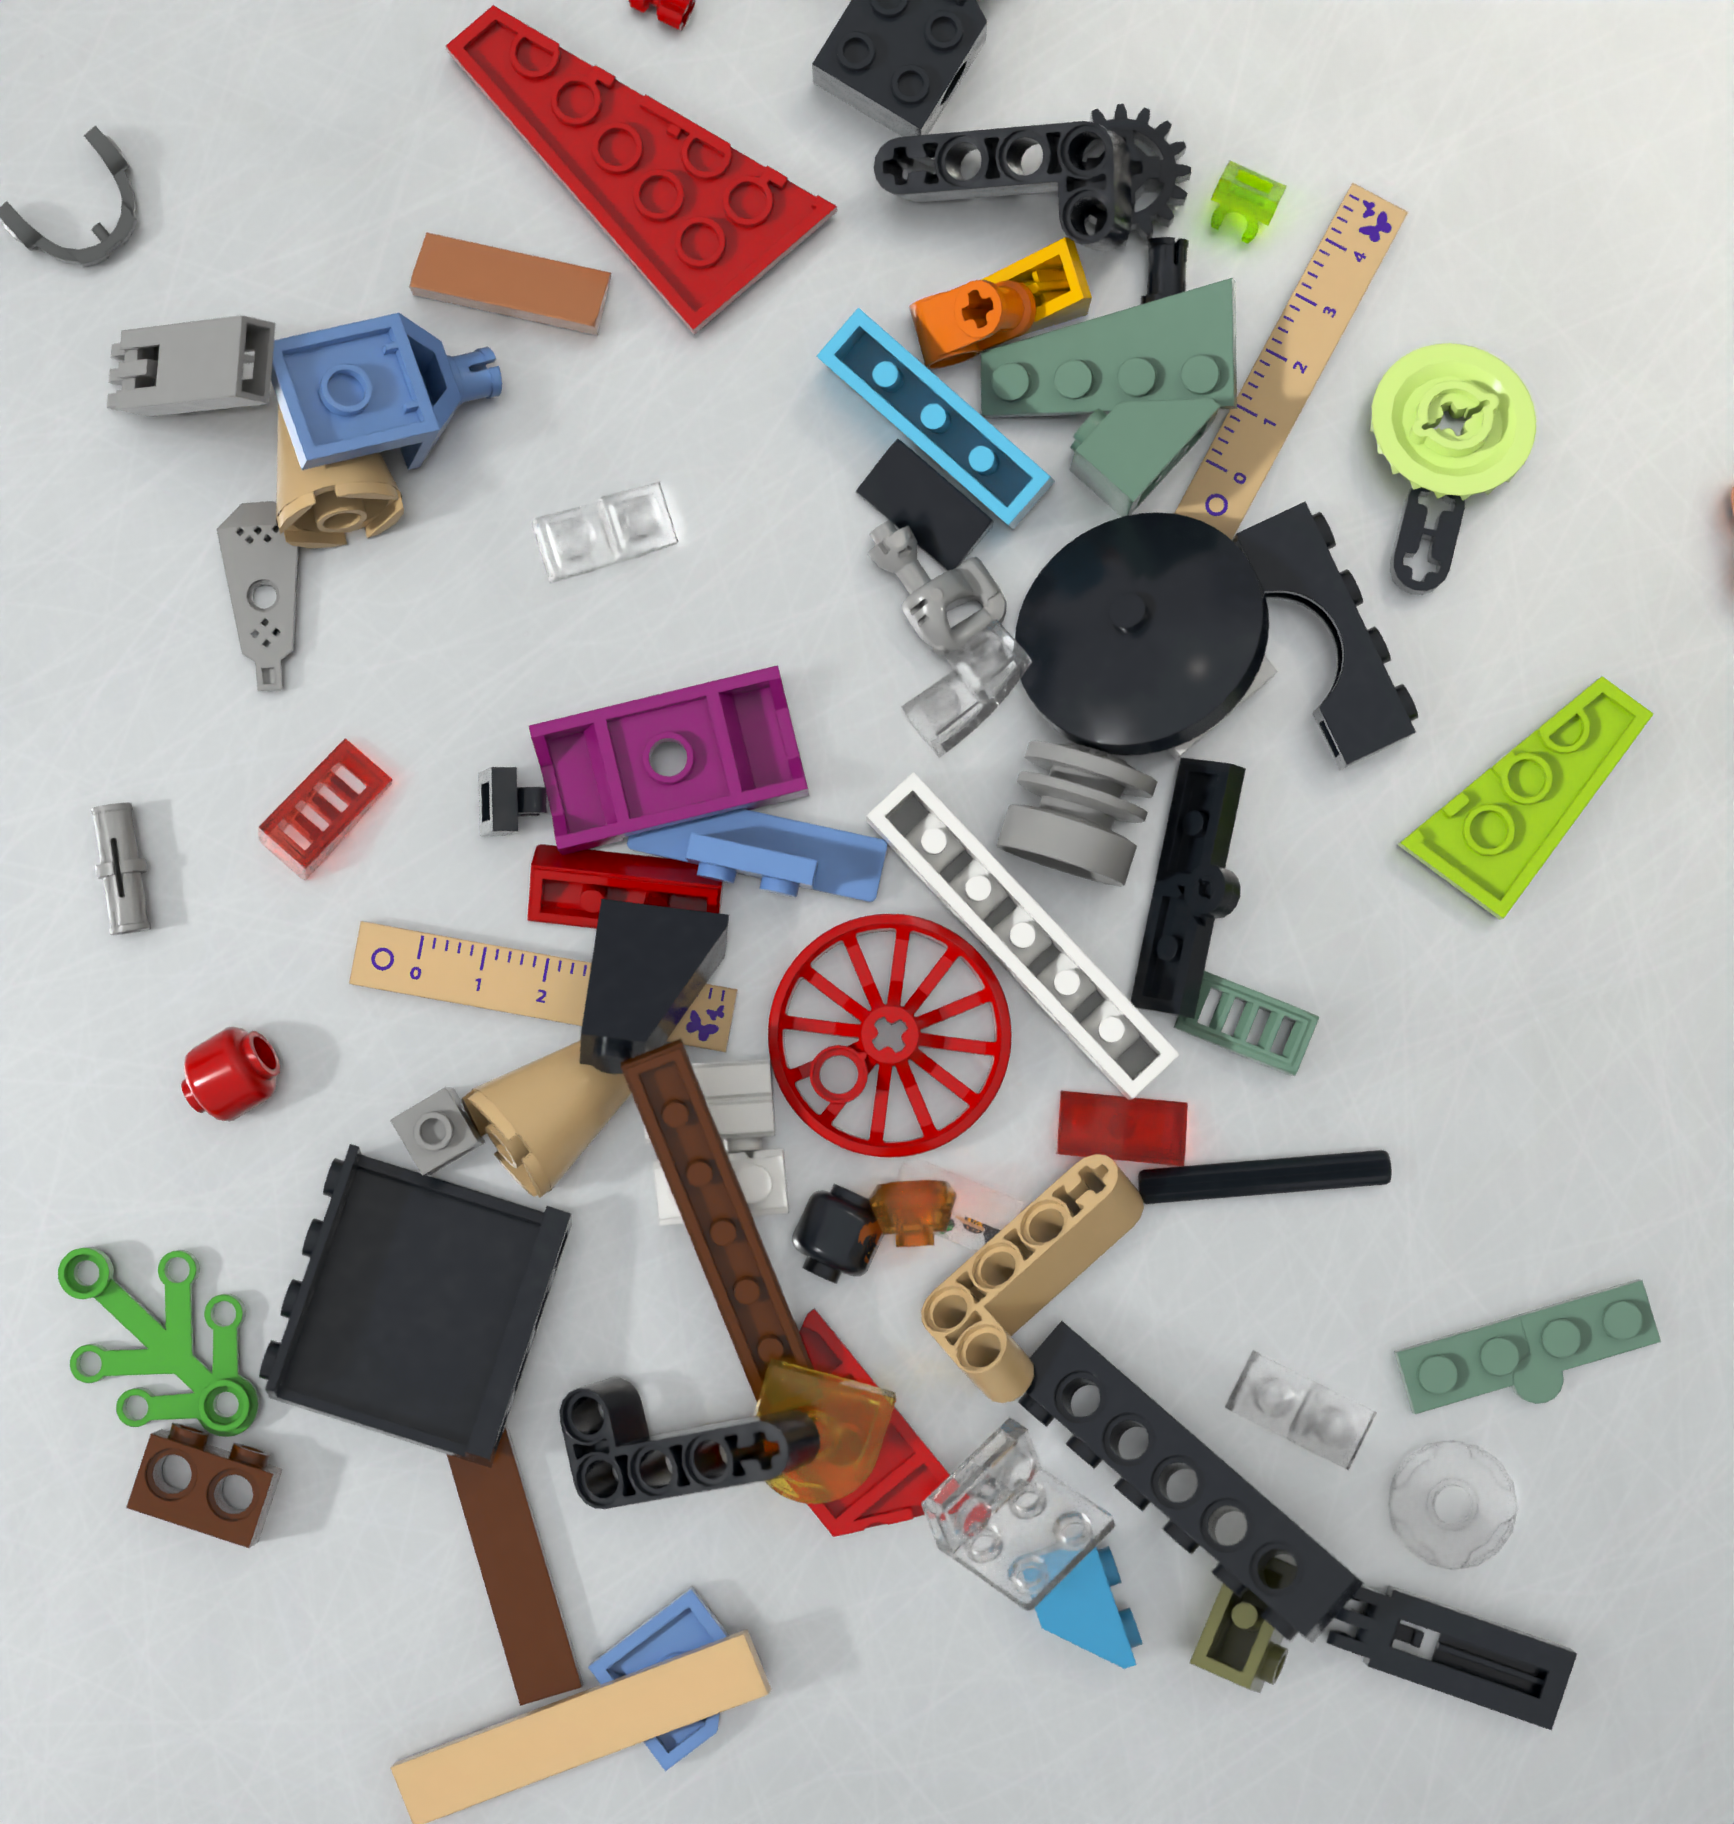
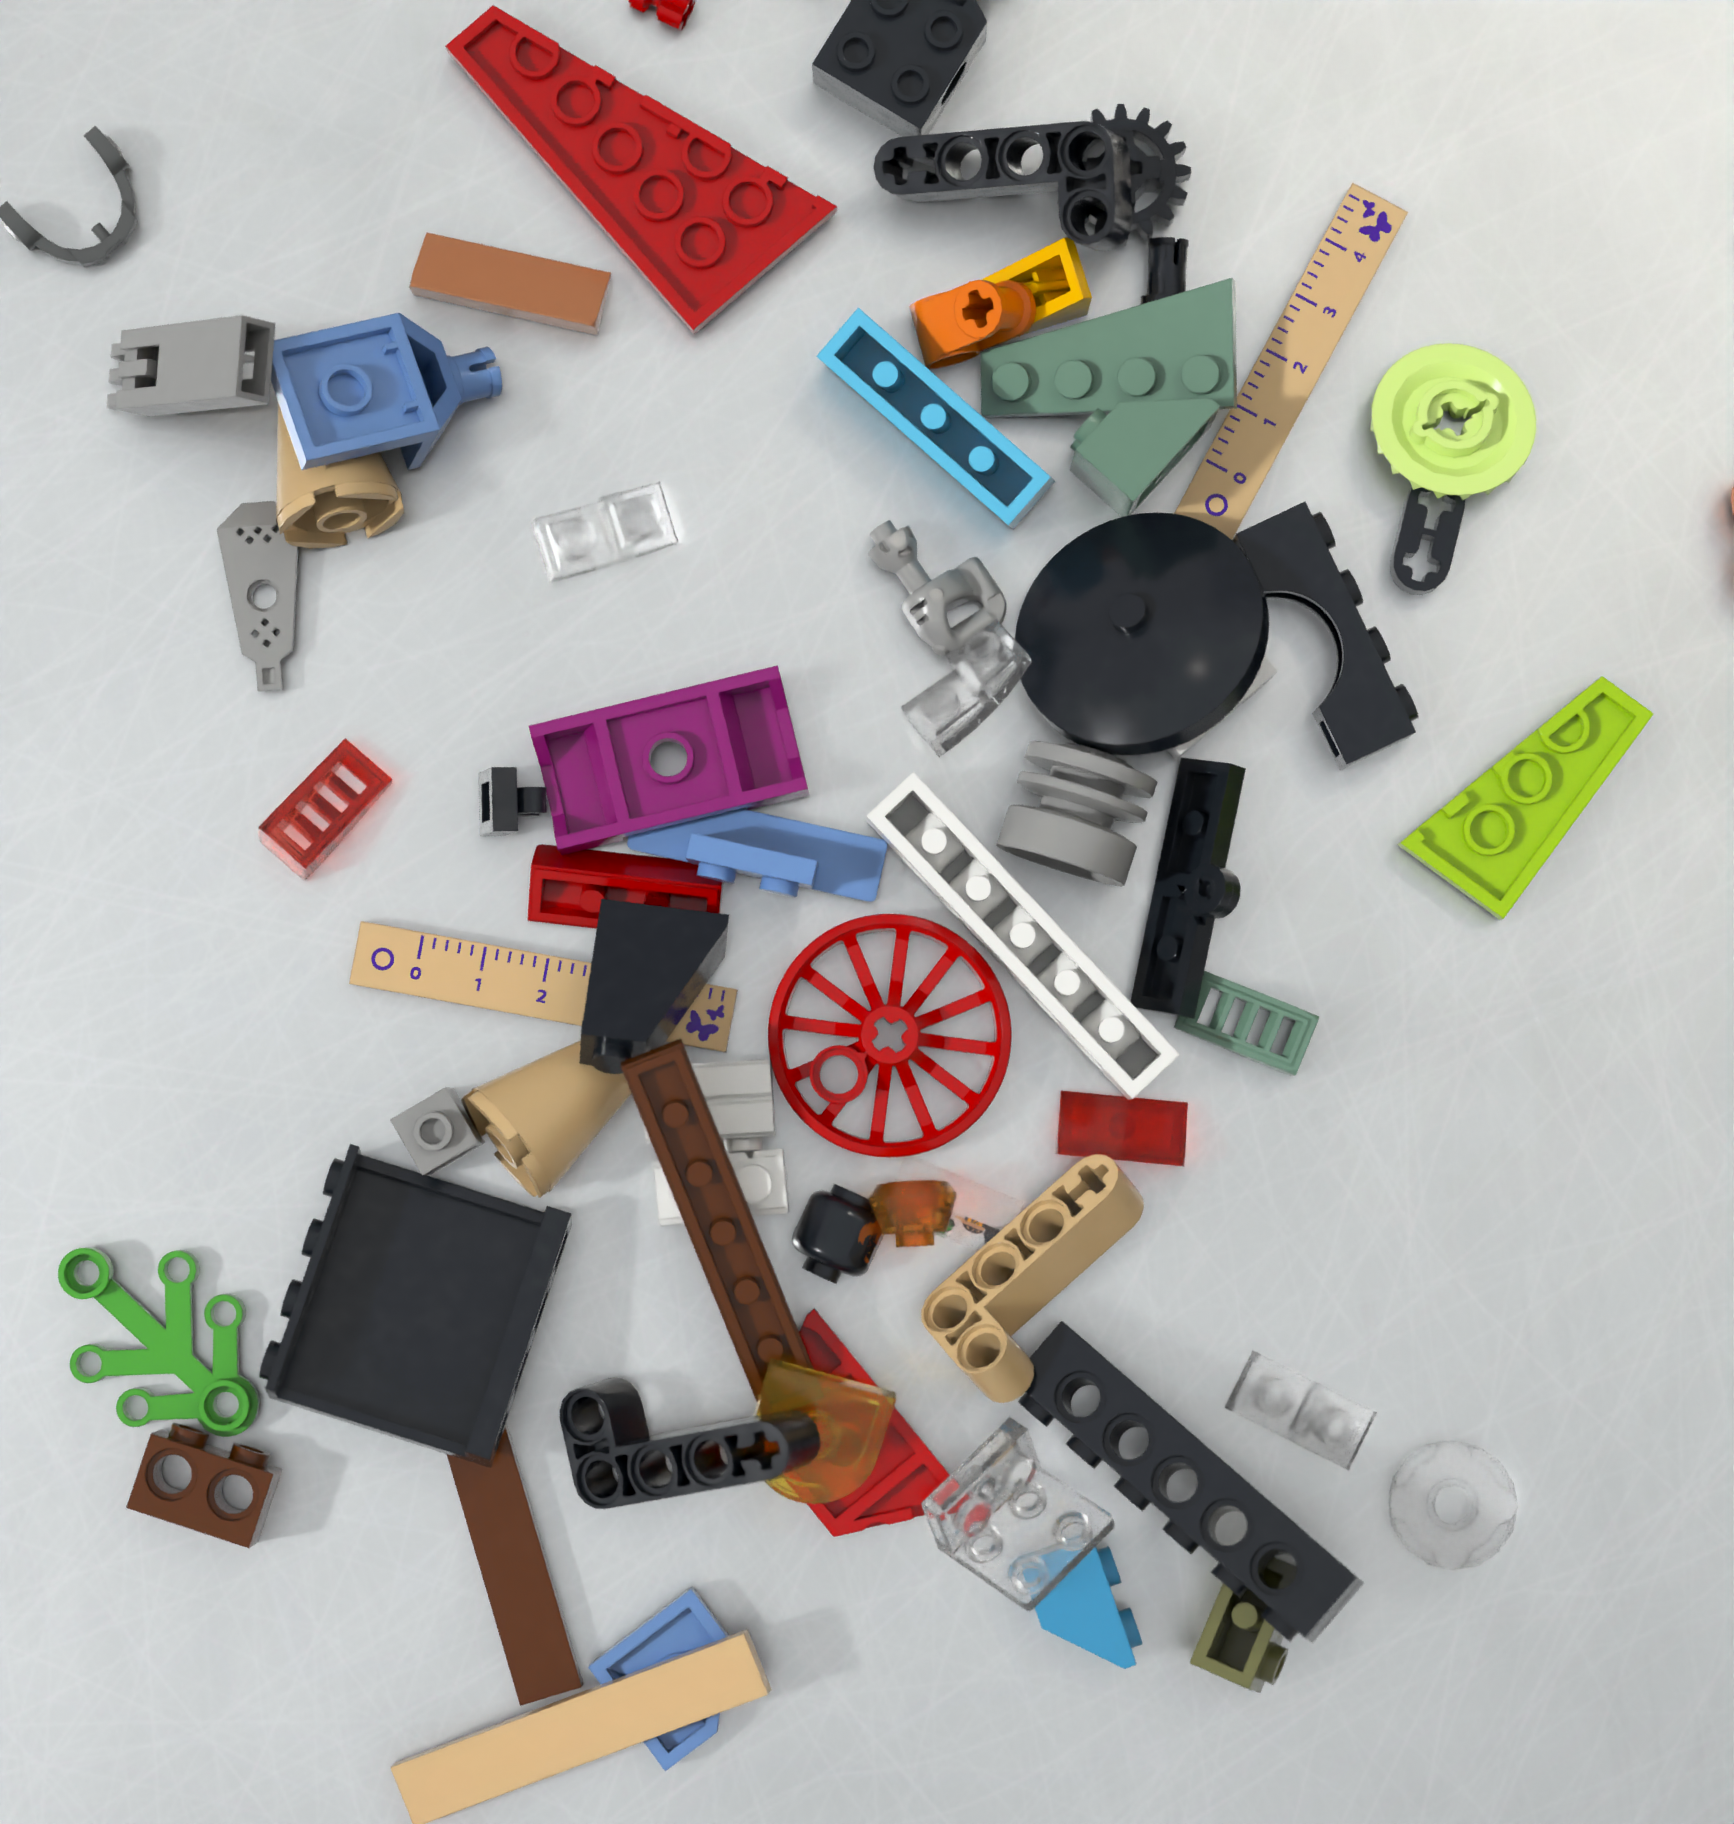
(127, 908): light grey pin -> none
(230, 1073): red head -> none
(918, 496): black slope -> none
(1247, 194): clear neon green tile -> none
(1265, 1177): black axle -> none
(1471, 1658): black hinge -> none
(1528, 1349): sand green hinge -> none

